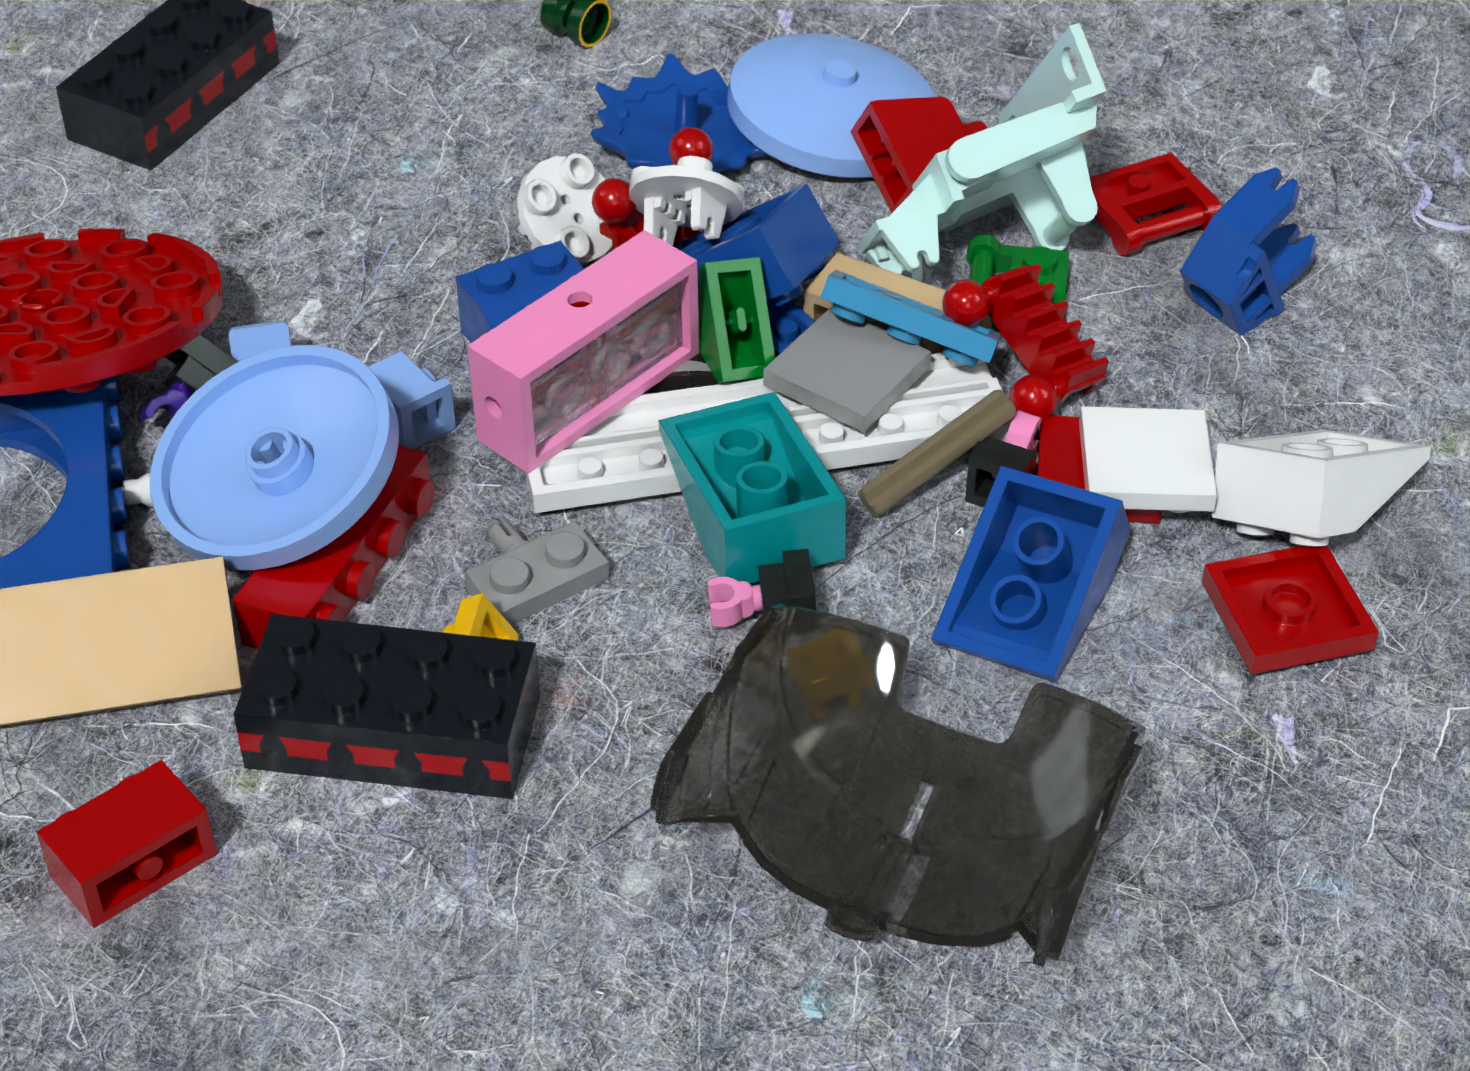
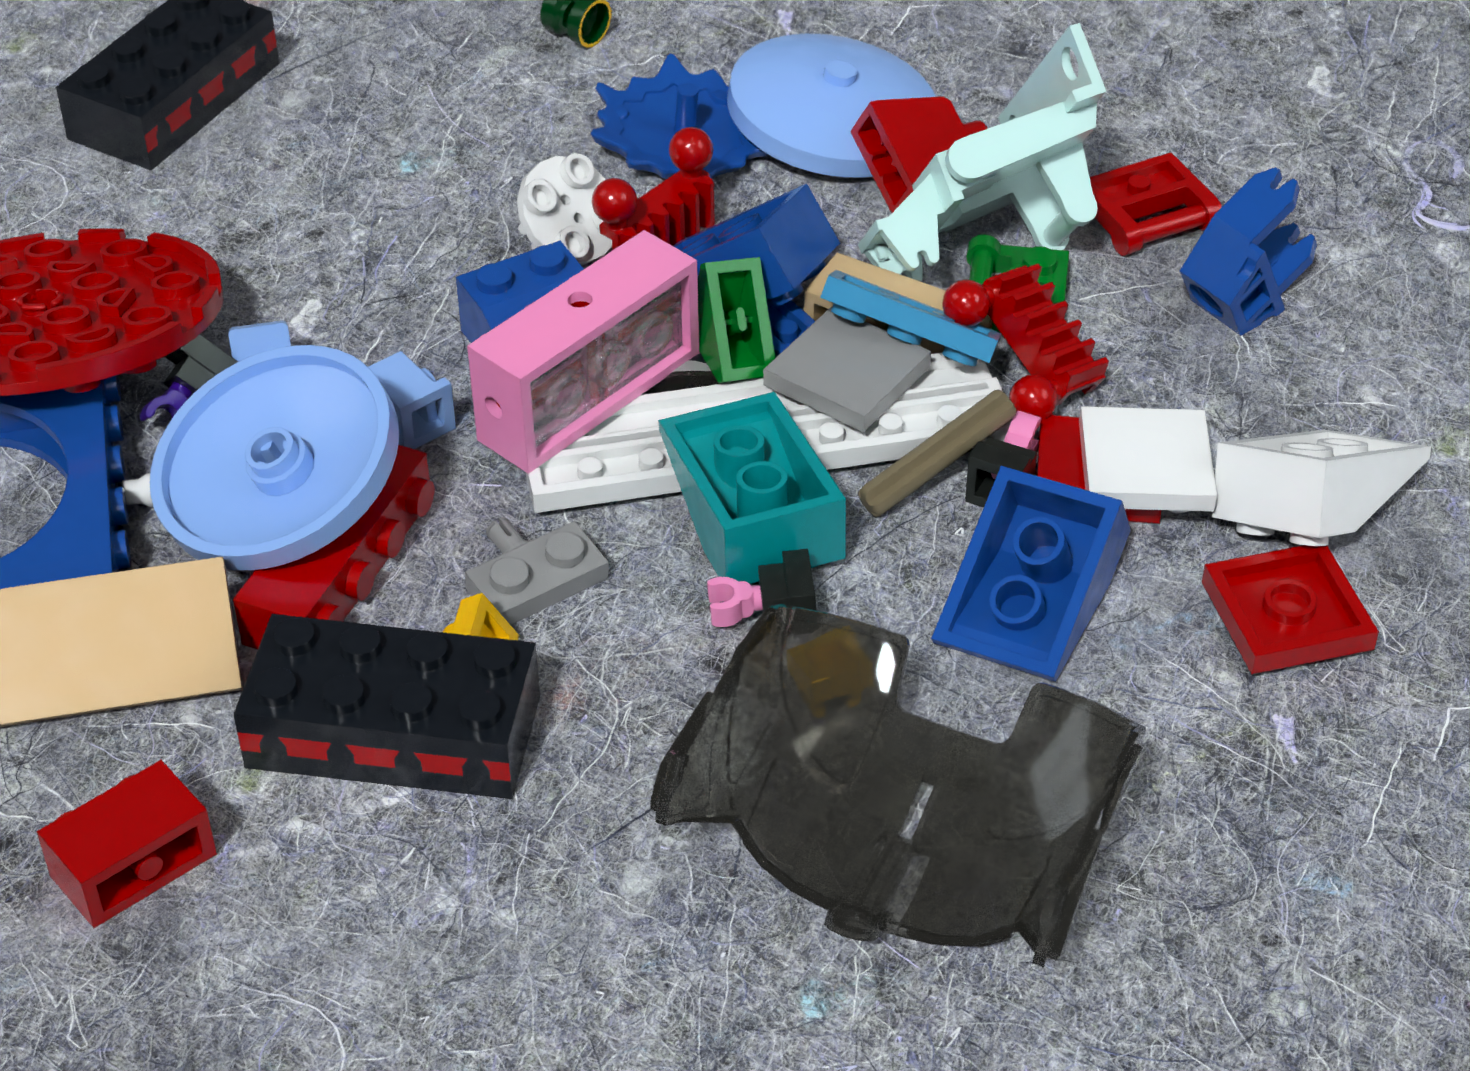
(685, 197): white plate -> none

